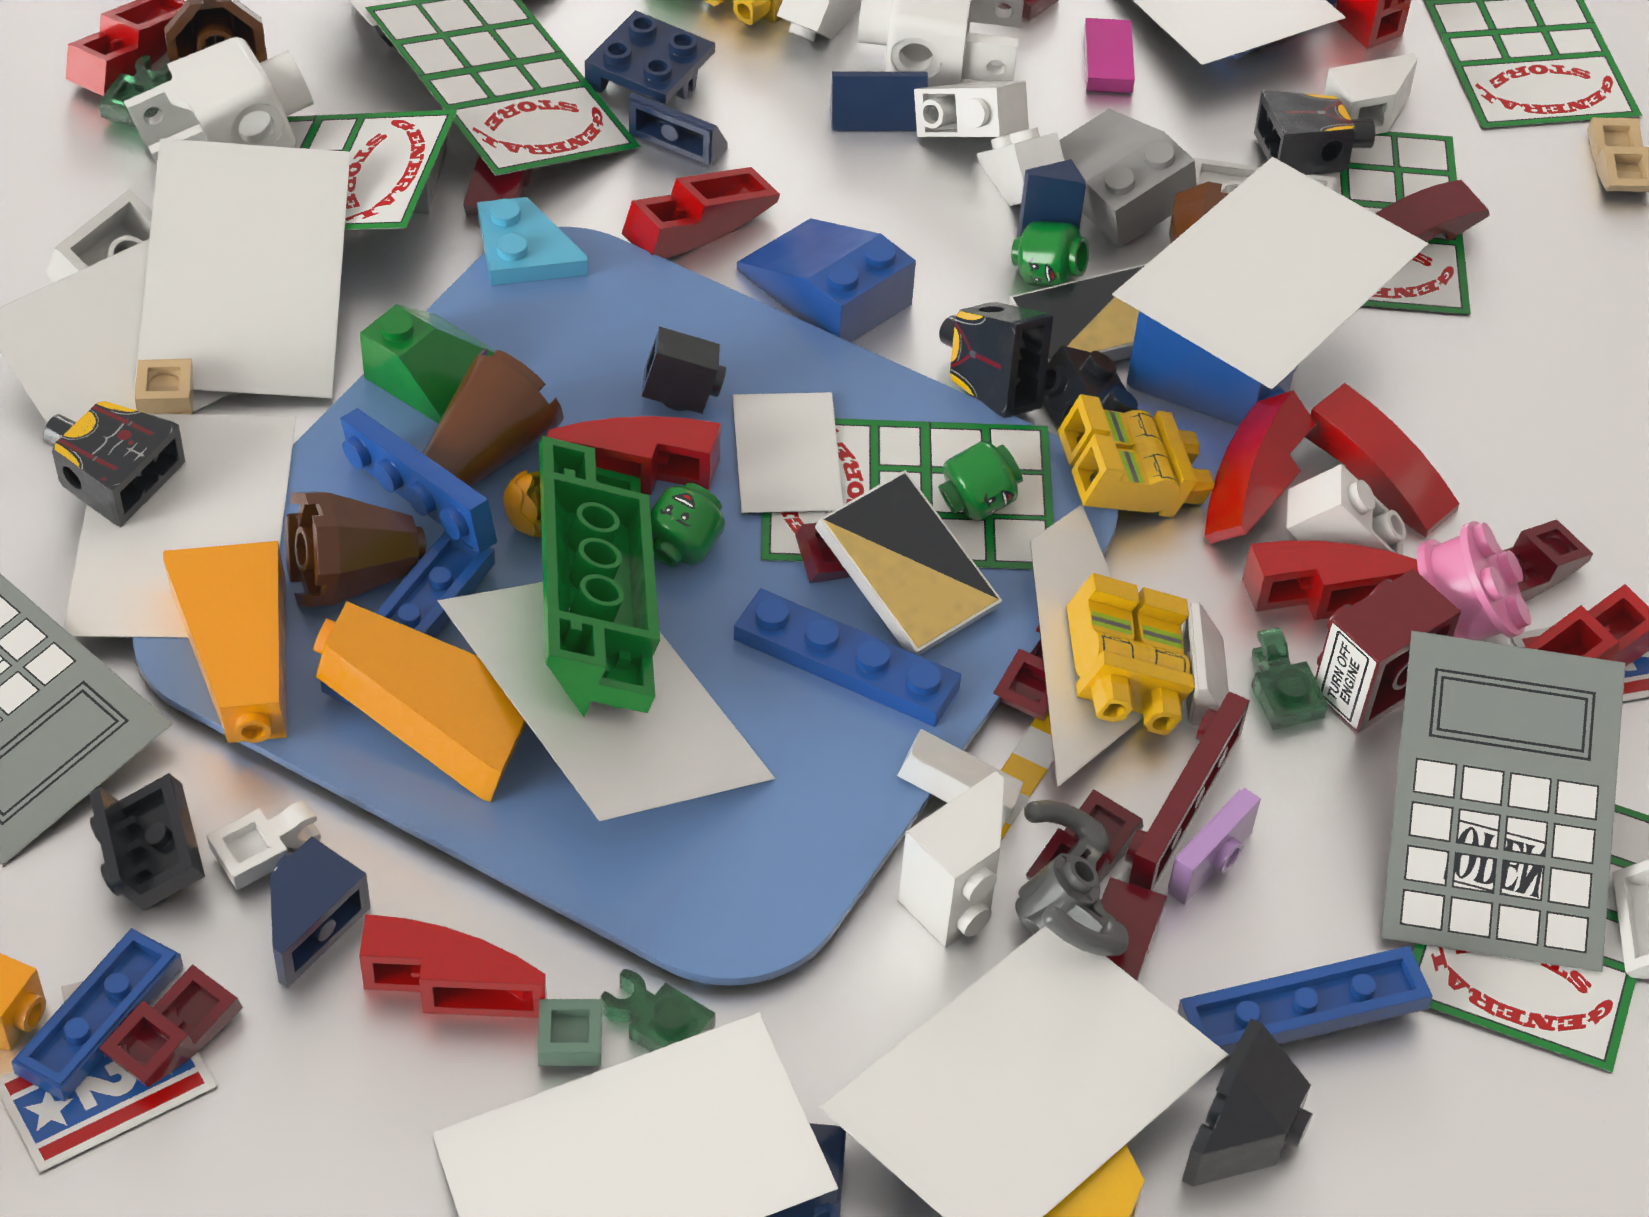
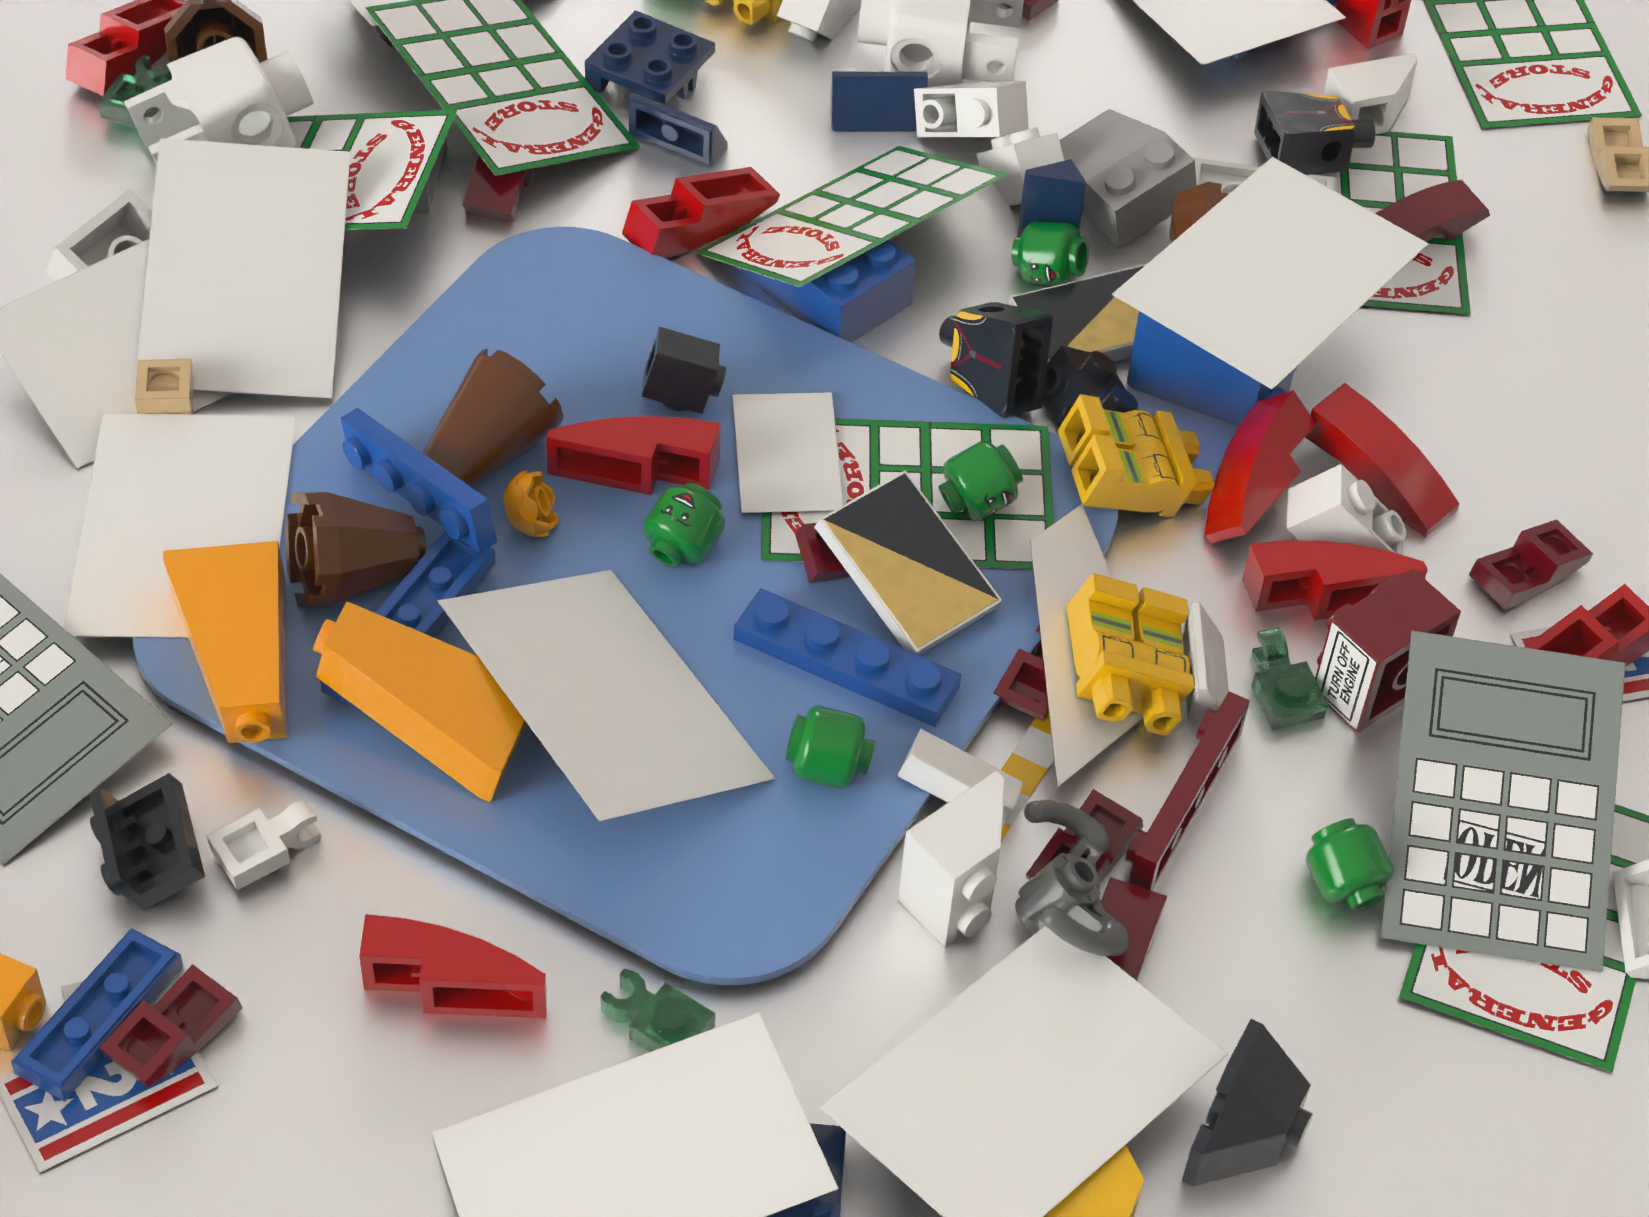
(114, 457): black torso -> none
(312, 905): dark blue slope -> none
(418, 357): green slope -> none
(526, 244): medium azure wing -> none
(570, 1032): sand green plate -> none
(597, 579): green slope -> none
(829, 747): none -> green head
(850, 215): none -> white sticker
(1109, 55): dark pink tile -> none
(1214, 846): lavender plate -> none
(1313, 999): blue plate -> none
(1349, 864): none -> green head
(1477, 581): bright pink wheel -> none

